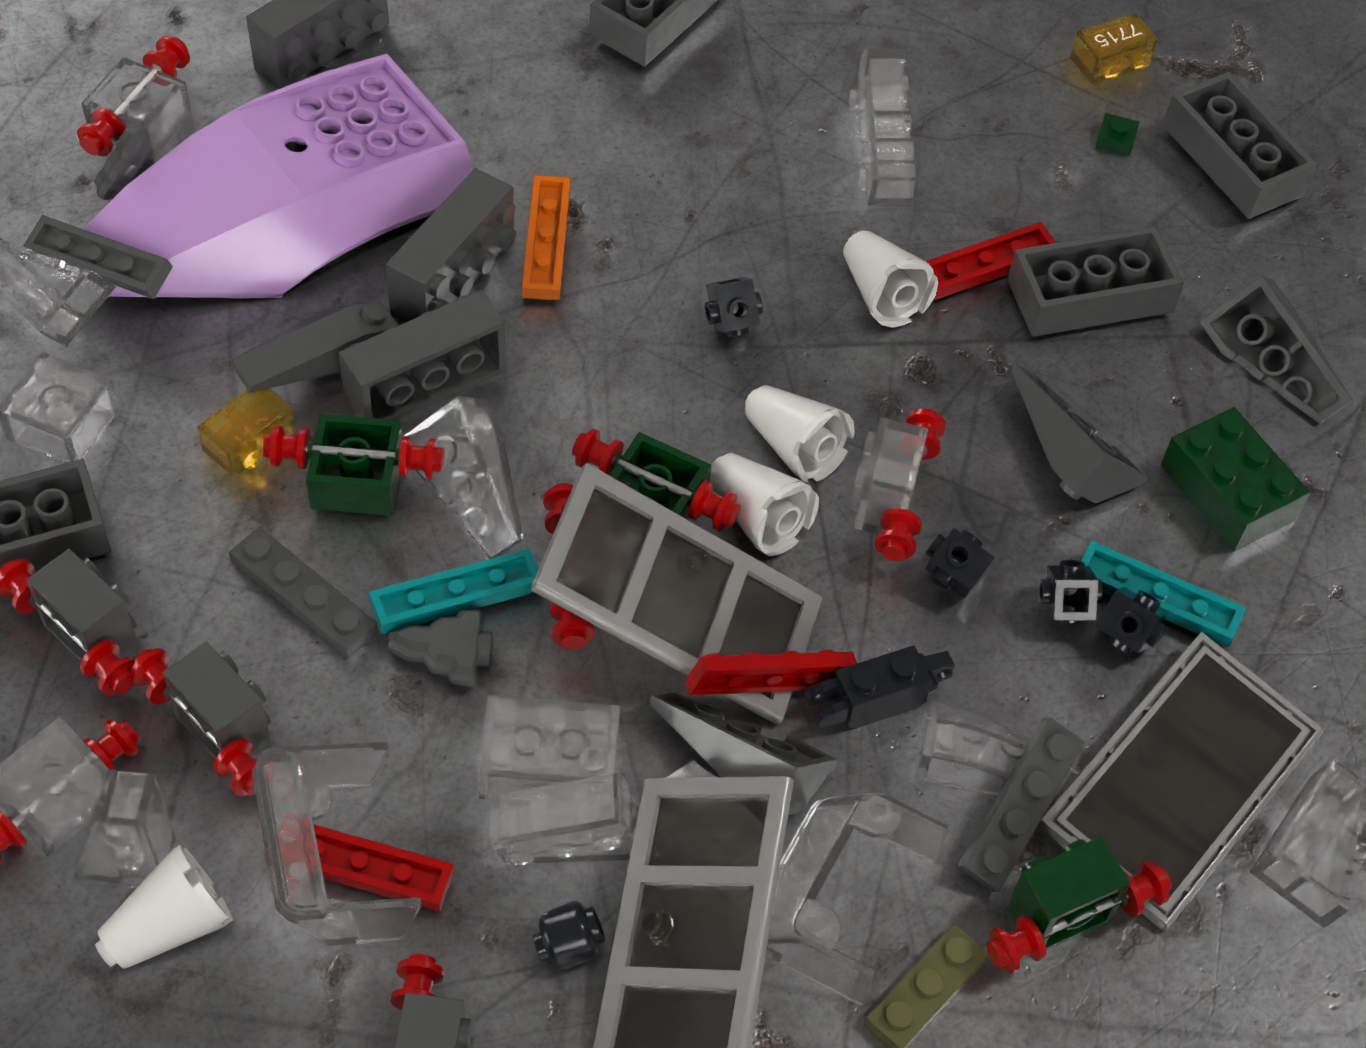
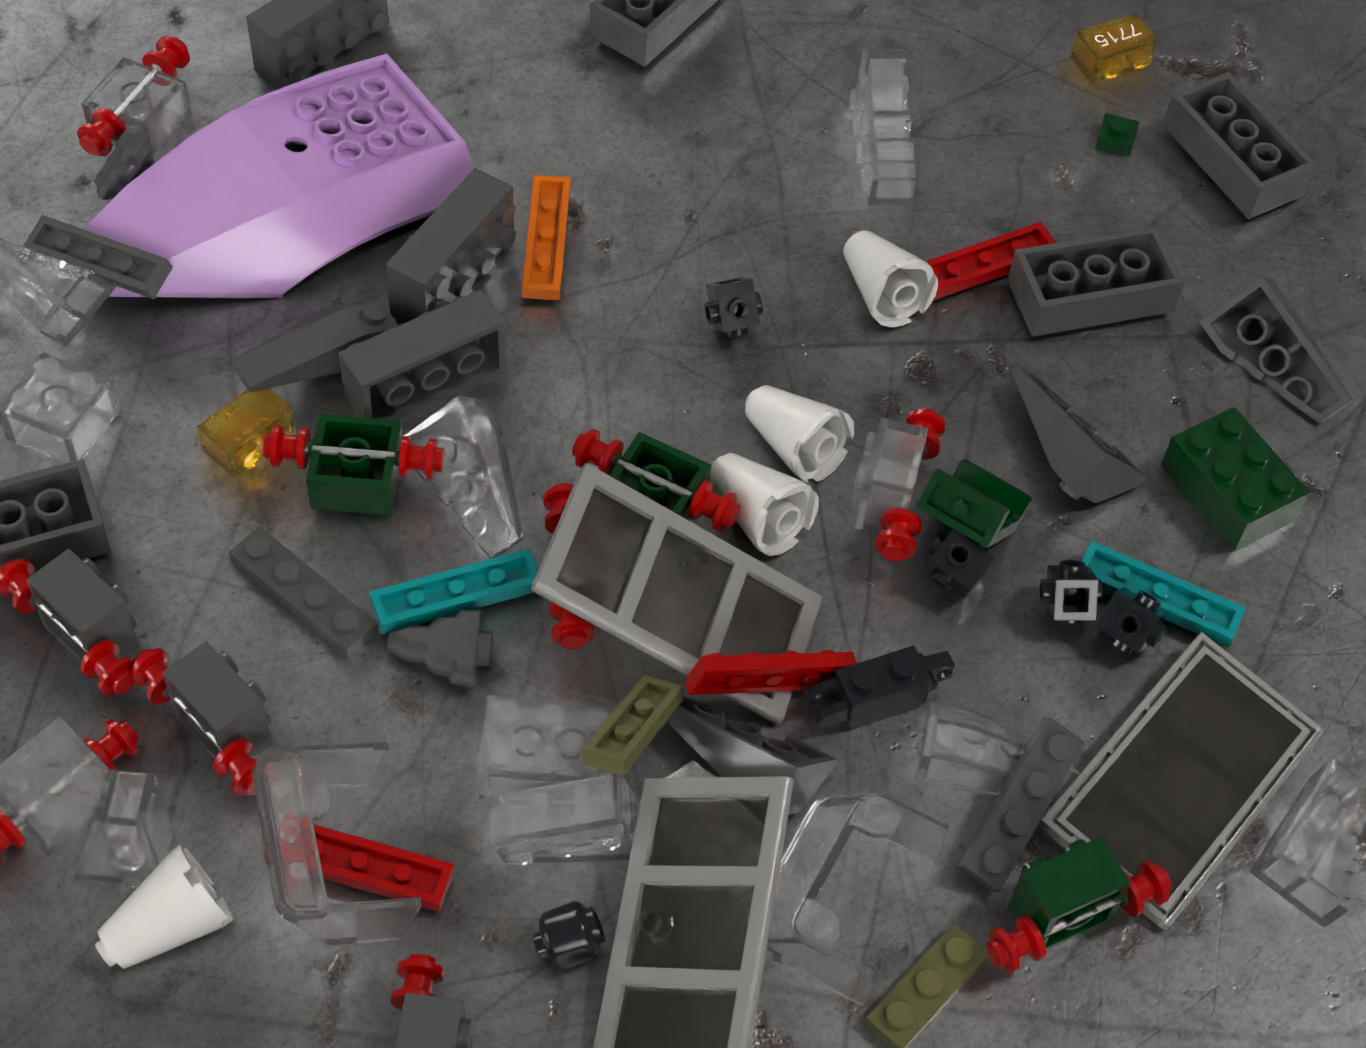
(632, 725): none -> olive plate
(974, 503): none -> dark green panel

